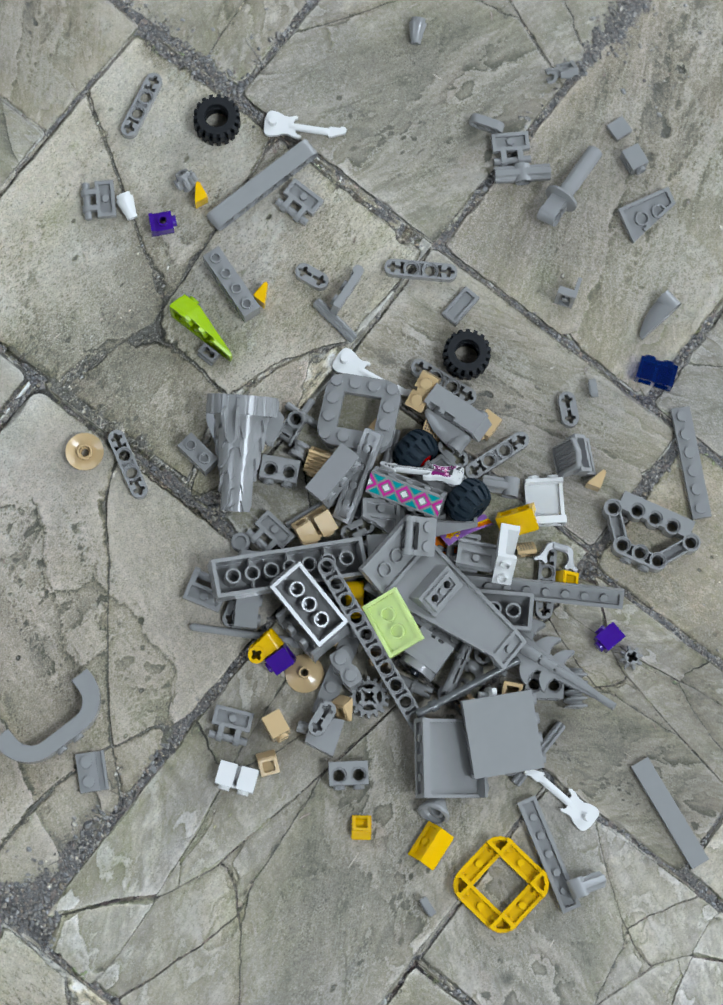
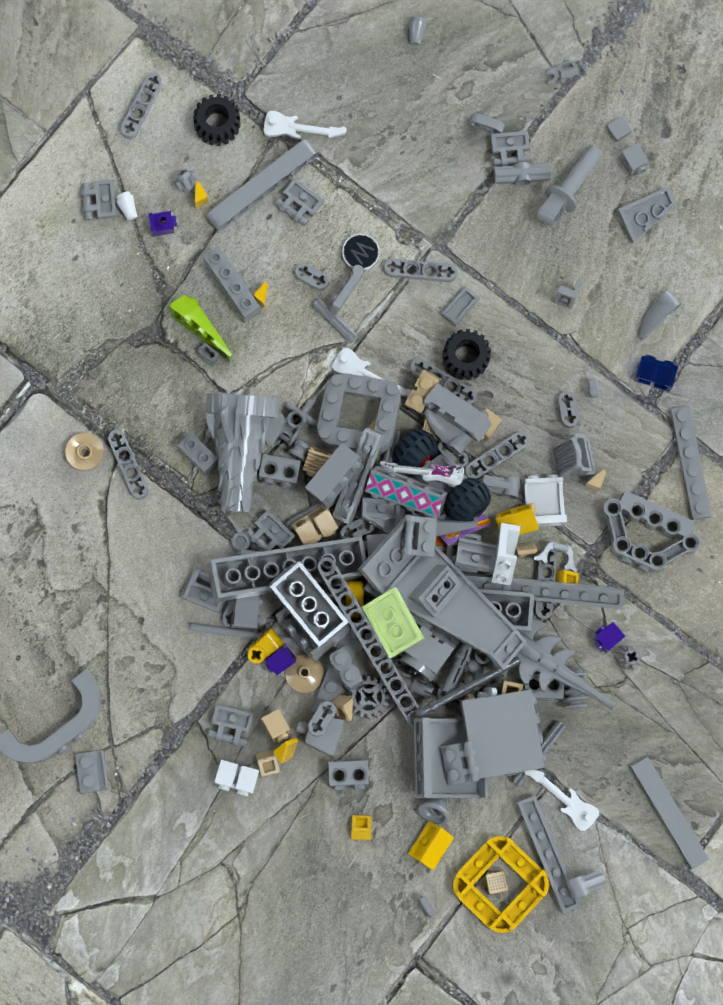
(286, 750): none -> yellow slope
(361, 250): none -> black tile
(455, 763): none -> light grey plate
(496, 882): none -> tan slope

